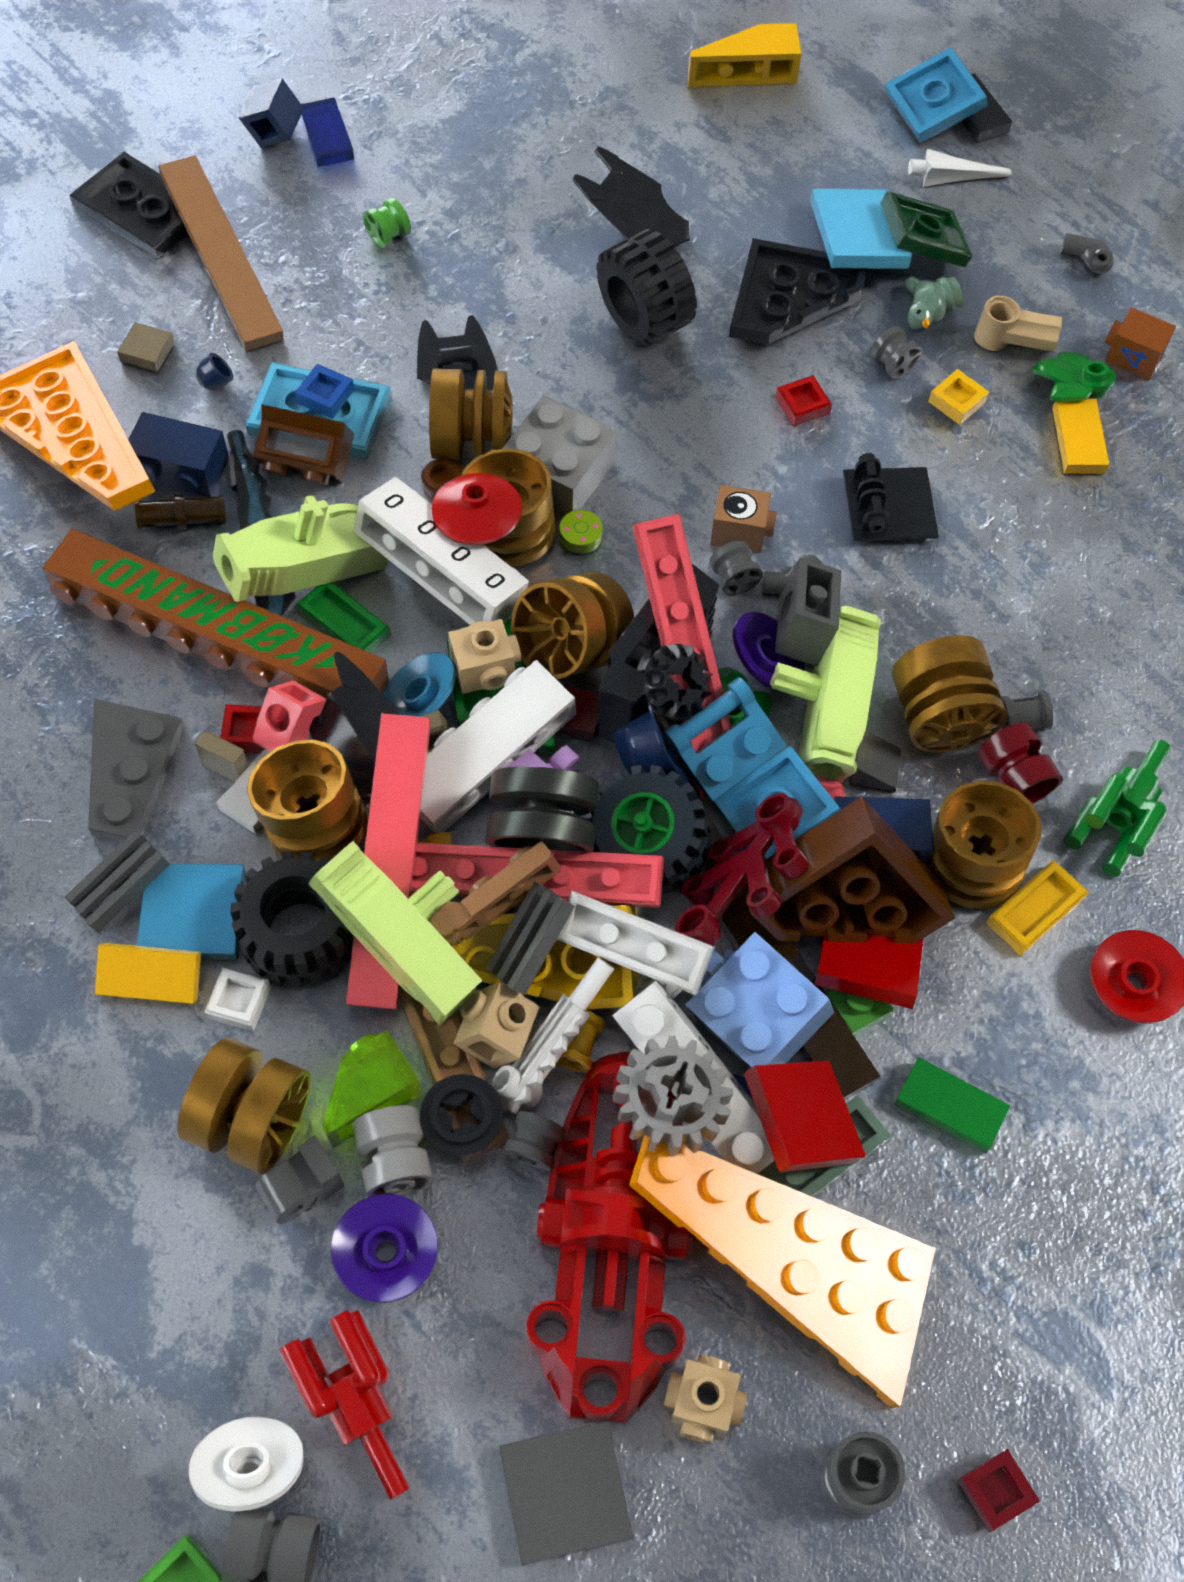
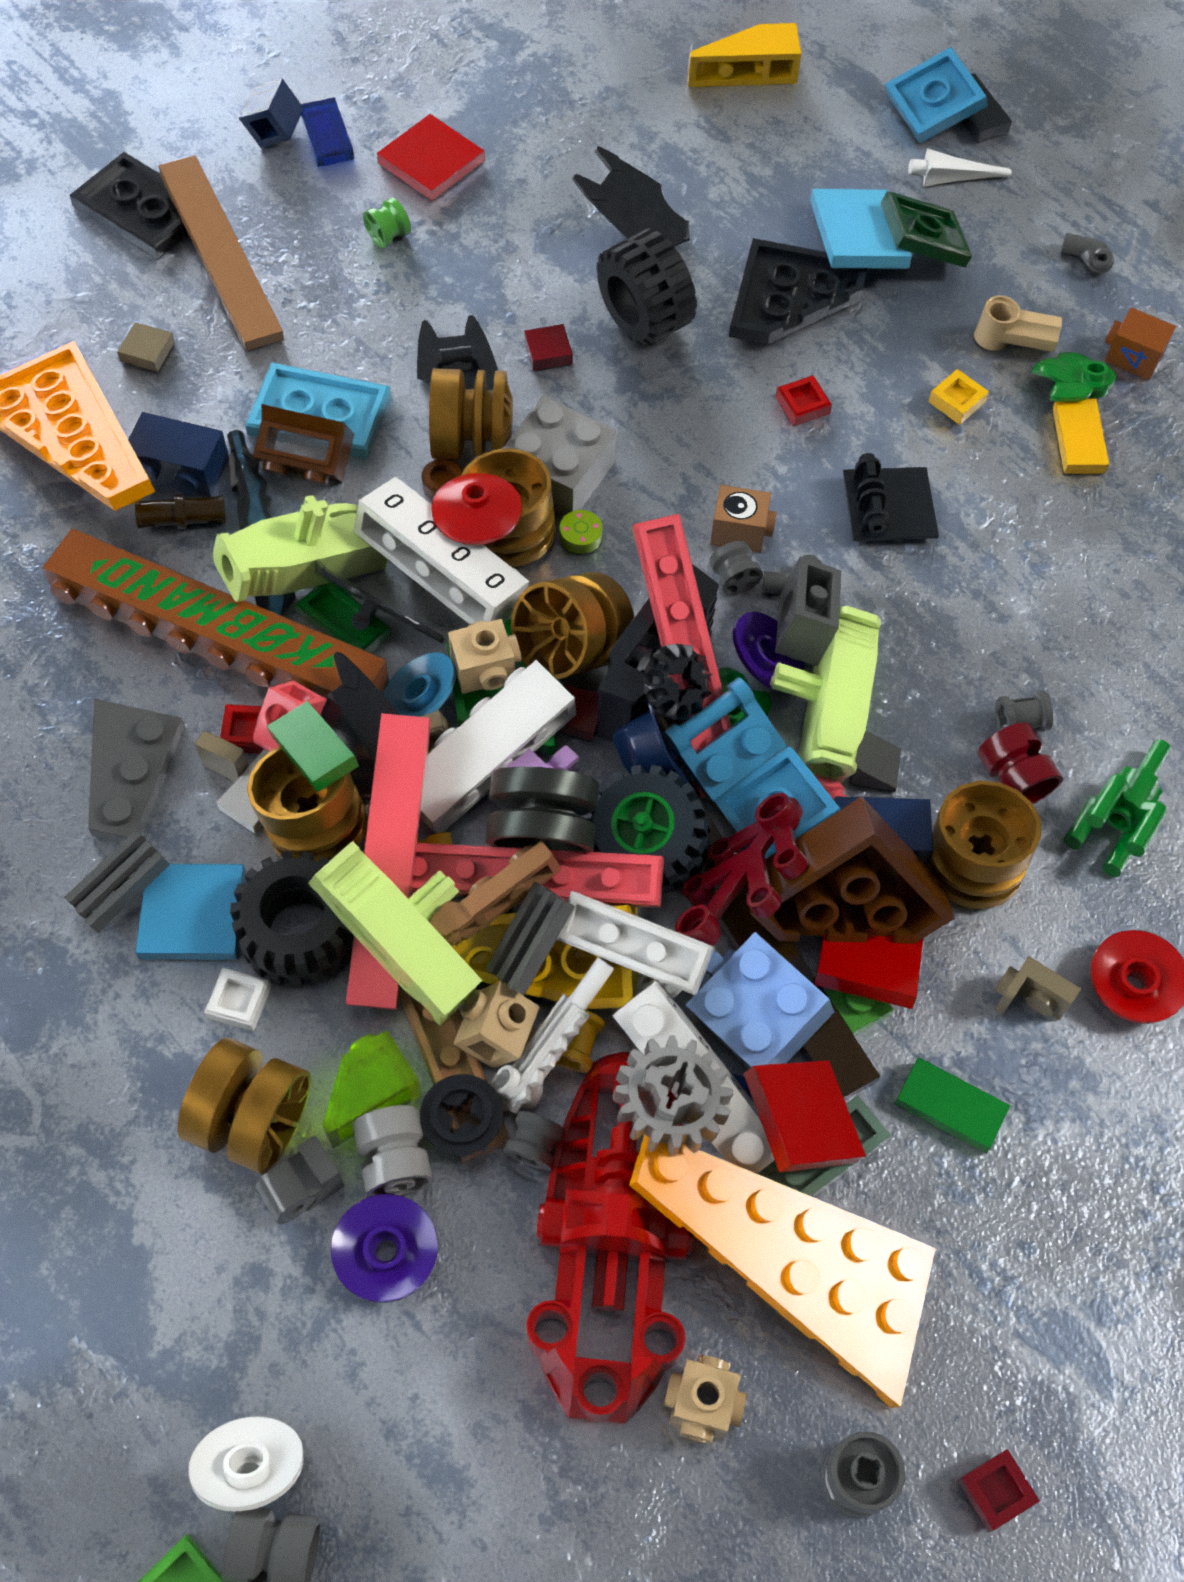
(147, 973): yellow tile -> none
(213, 372): dark blue hinge -> none
(312, 746): none -> tile
(324, 391): blue plate -> none
(349, 1393): red plant -> none
(363, 619): none -> black shield
(431, 157): none -> red tile
(548, 347): none -> dark red tile
(565, 1493): dark grey tile -> none
(895, 352): dark grey wheel -> none
(933, 300): sand green animal -> none
(948, 694): pearl gold wheel -> none
(1037, 908): yellow tile -> none
(1039, 986): none -> dark tan bracket

